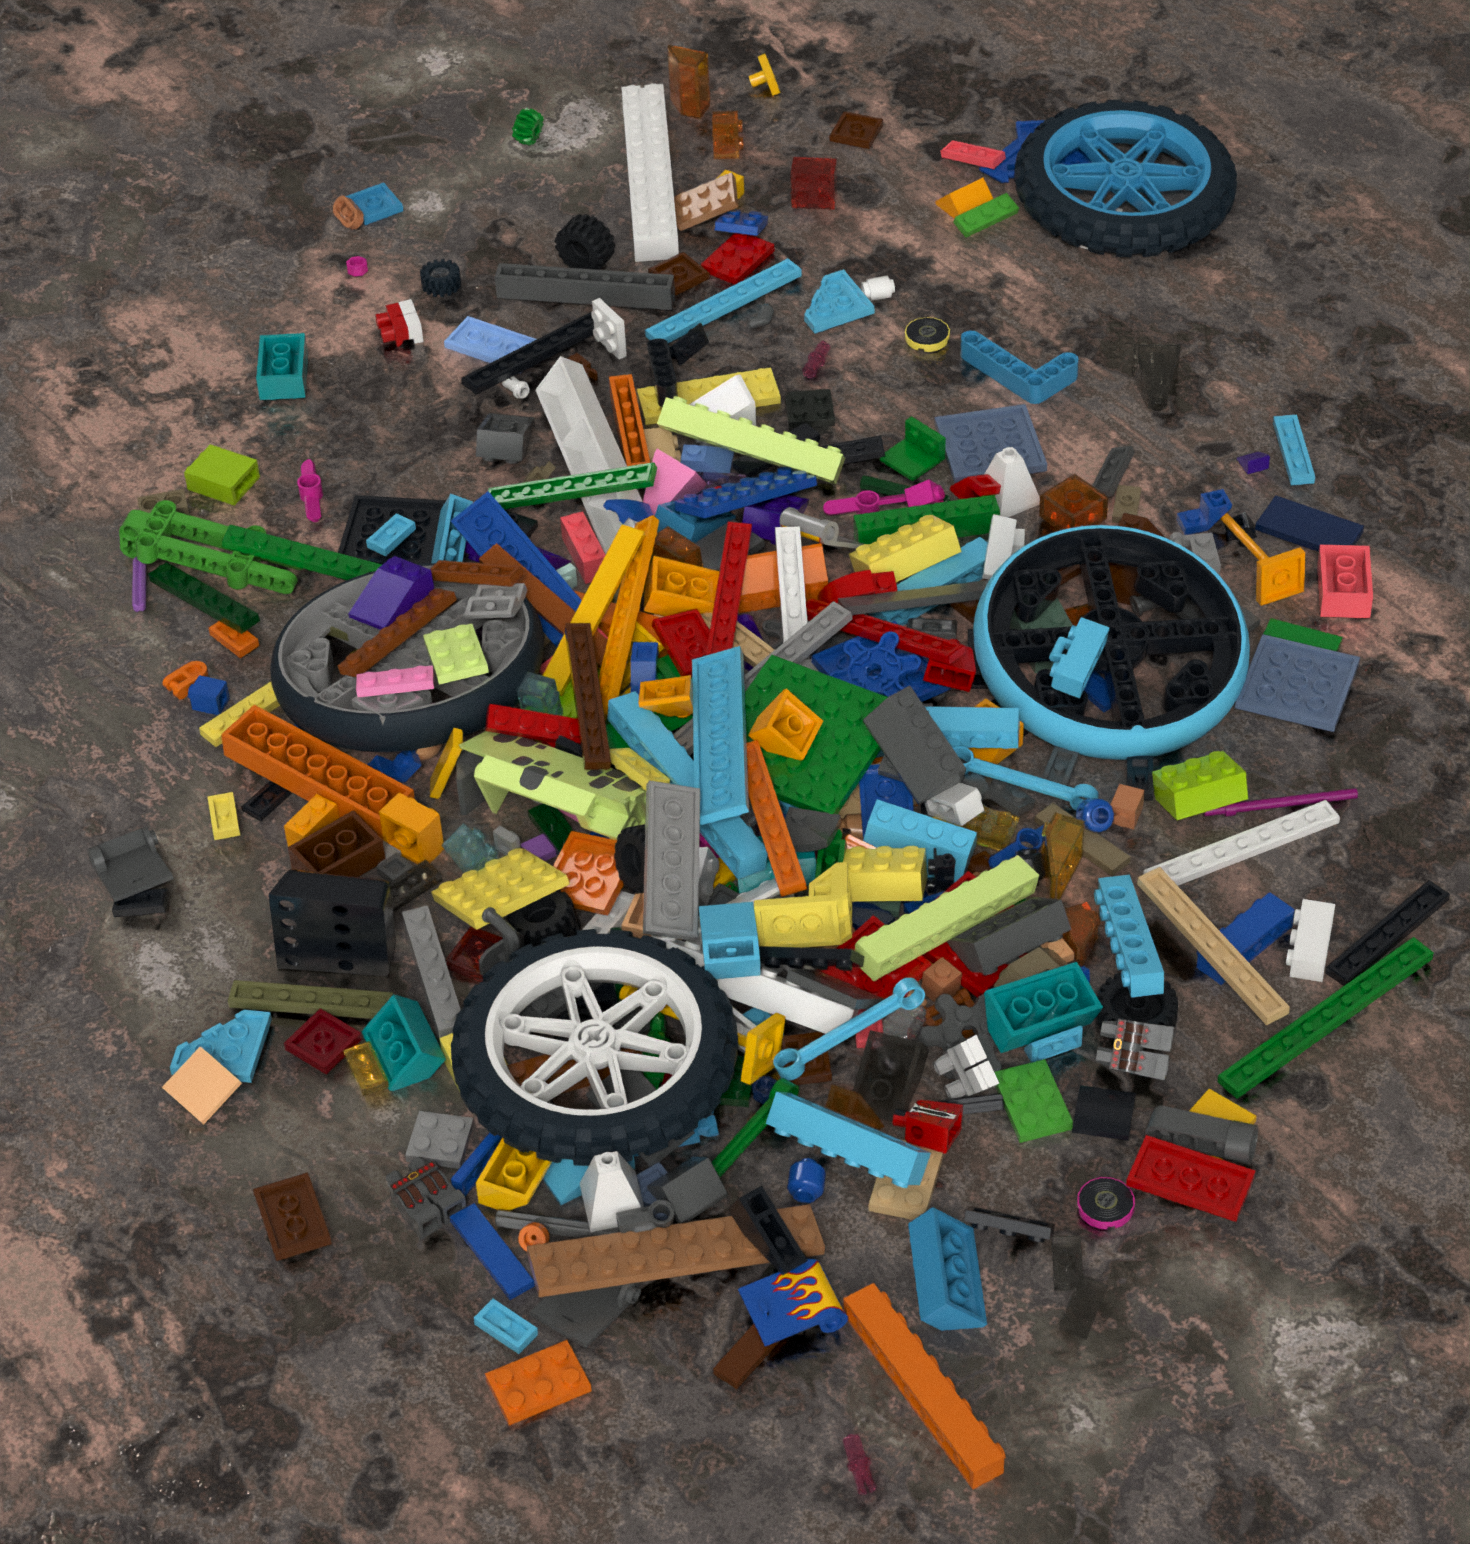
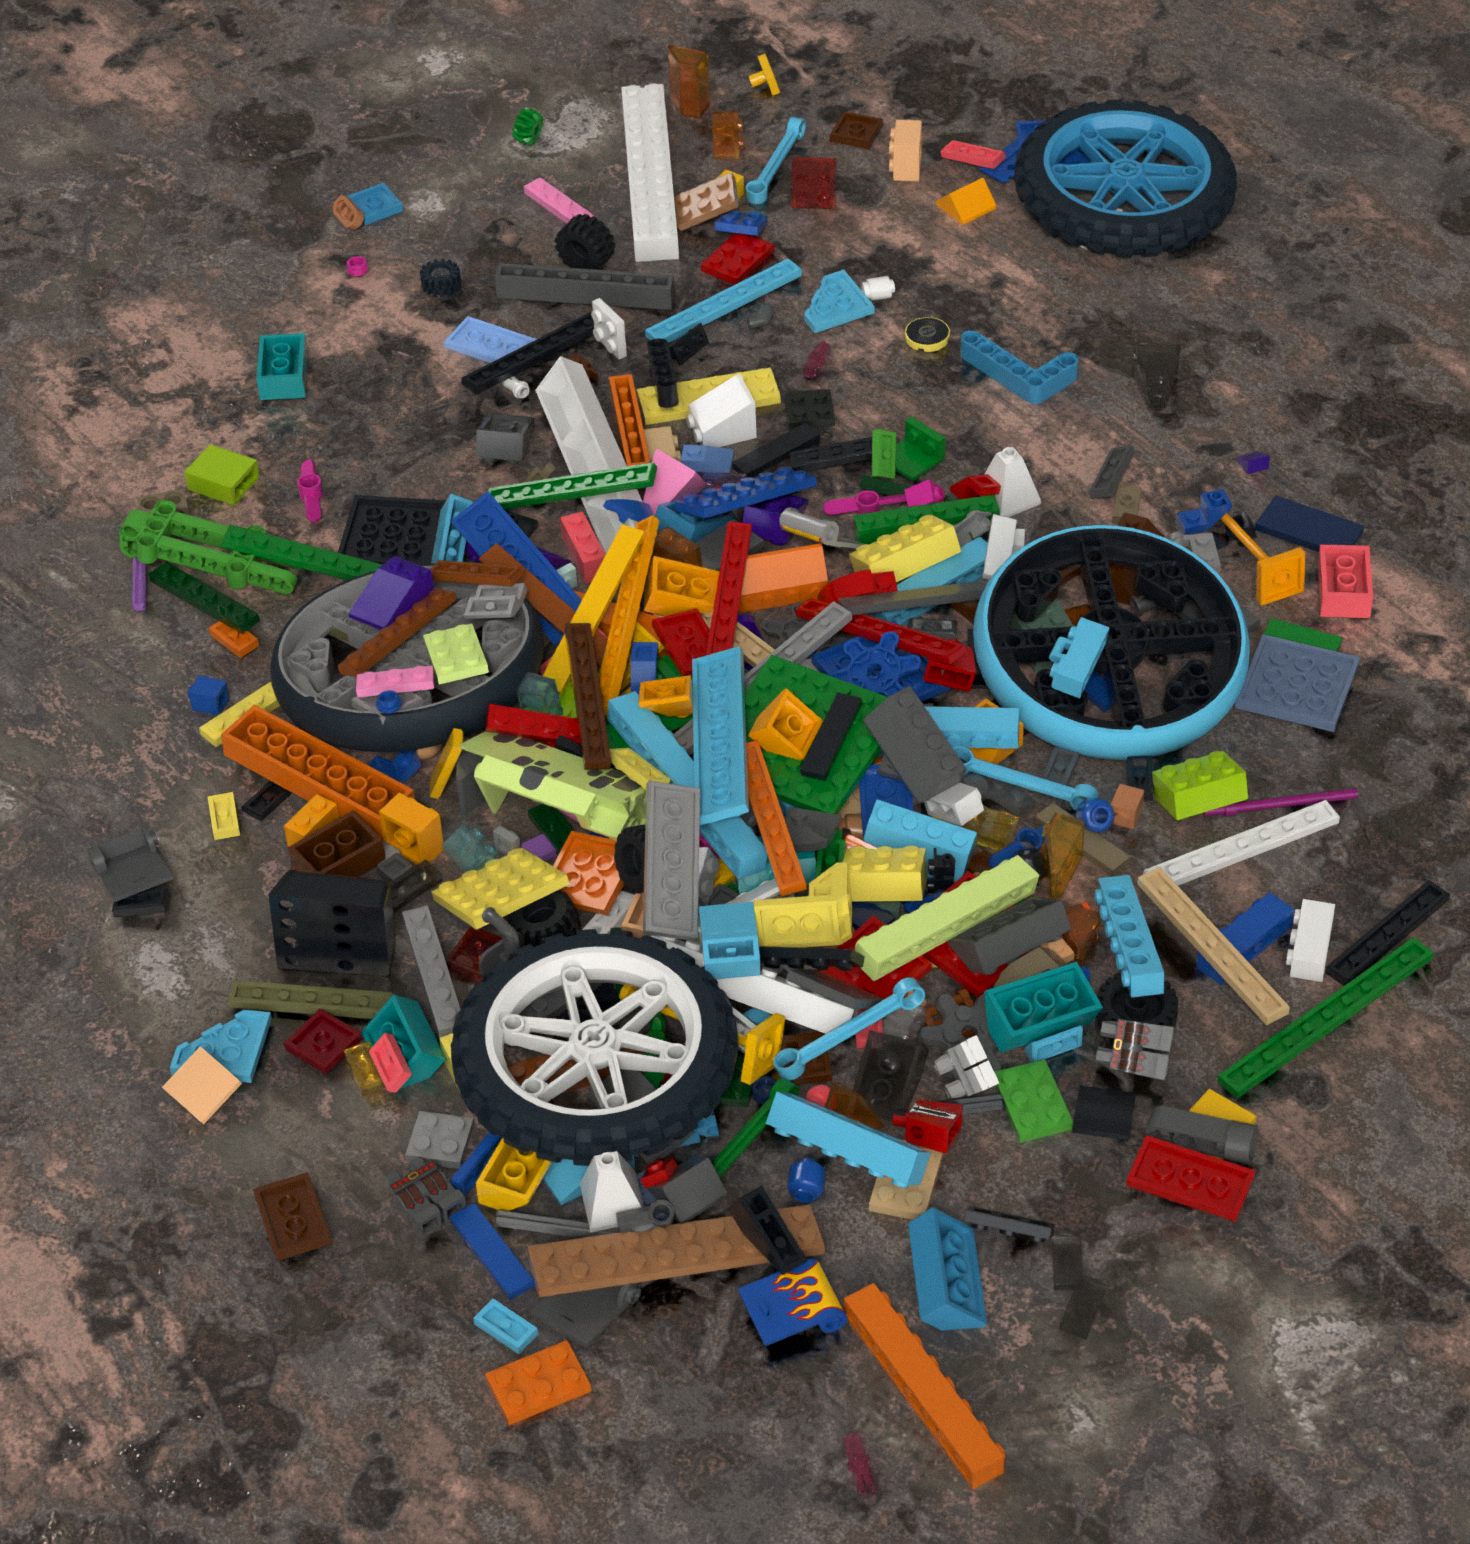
(189, 674): orange plate -> none
(388, 702): none -> blue plate
(390, 534): medium azure plate -> none
(390, 1062): none -> coral plate
(399, 323): red hips -> none
(533, 1234): orange tile -> none
(554, 200): none -> bright pink plate
(658, 1172): none -> red plate
(685, 270): reddish brown tile -> none
(743, 1358): reddish brown tile -> none
(751, 440): yellowish green brick -> none
(790, 580): white plate -> none
(795, 131): none -> medium azure piece
(818, 1094): none -> coral plate
(831, 736): none -> black tile
(883, 454): none -> bright green plate
(906, 150): none -> light nougat brick
(941, 979): nougat brick -> none
(975, 524): none -> light grey hinge
(979, 435): sand blue piece -> none
(986, 215): bright green plate -> none
(1073, 504): clear orange brick -> none
(1105, 1203): black tile -> none
(1293, 450): medium azure plate -> none

